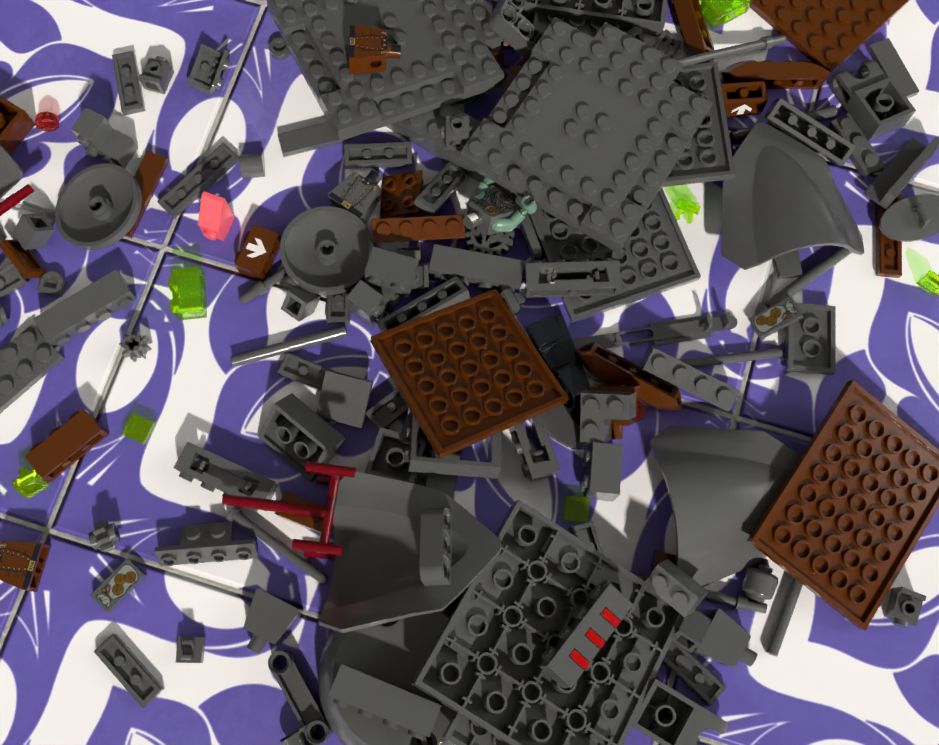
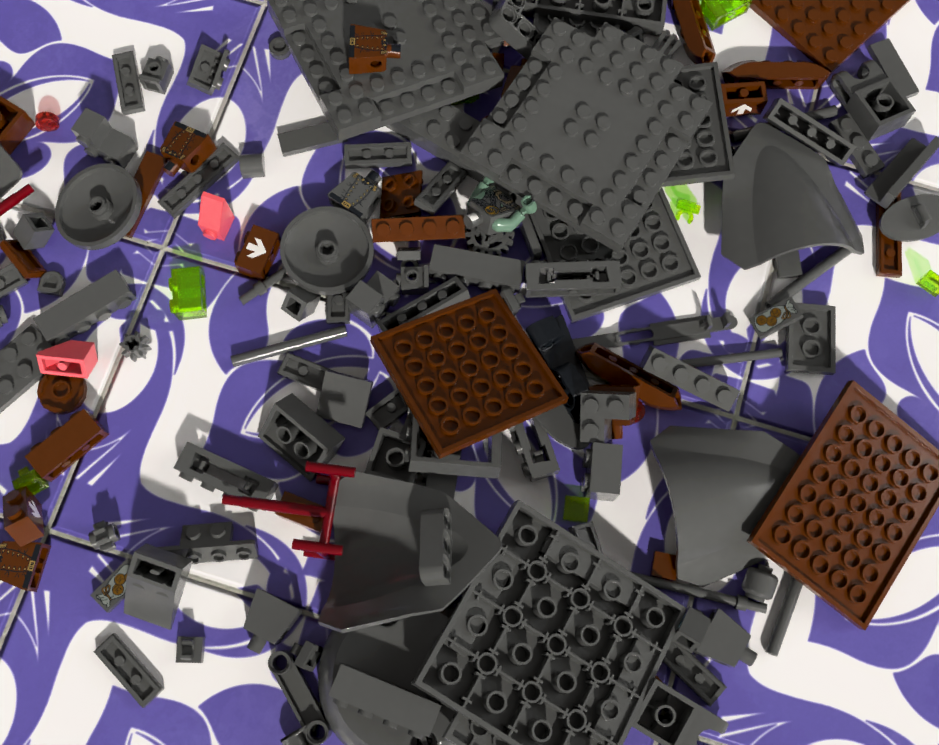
(23, 516): none -> reddish brown brick
(61, 393): none -> reddish brown tile
(68, 359): none -> coral slope
(138, 428): clear neon green tile -> none
(155, 585): none -> dark grey slope
(185, 149): none -> reddish brown torso
(236, 515): dark grey bar -> none
(307, 655): none -> dark grey tile
(391, 270): dark grey brick -> none
(456, 131): dark grey brick -> none
(585, 635): dark grey brick -> none
(676, 587): dark grey brick -> none
(763, 43): dark grey bar -> none
(896, 607): dark grey brick -> none

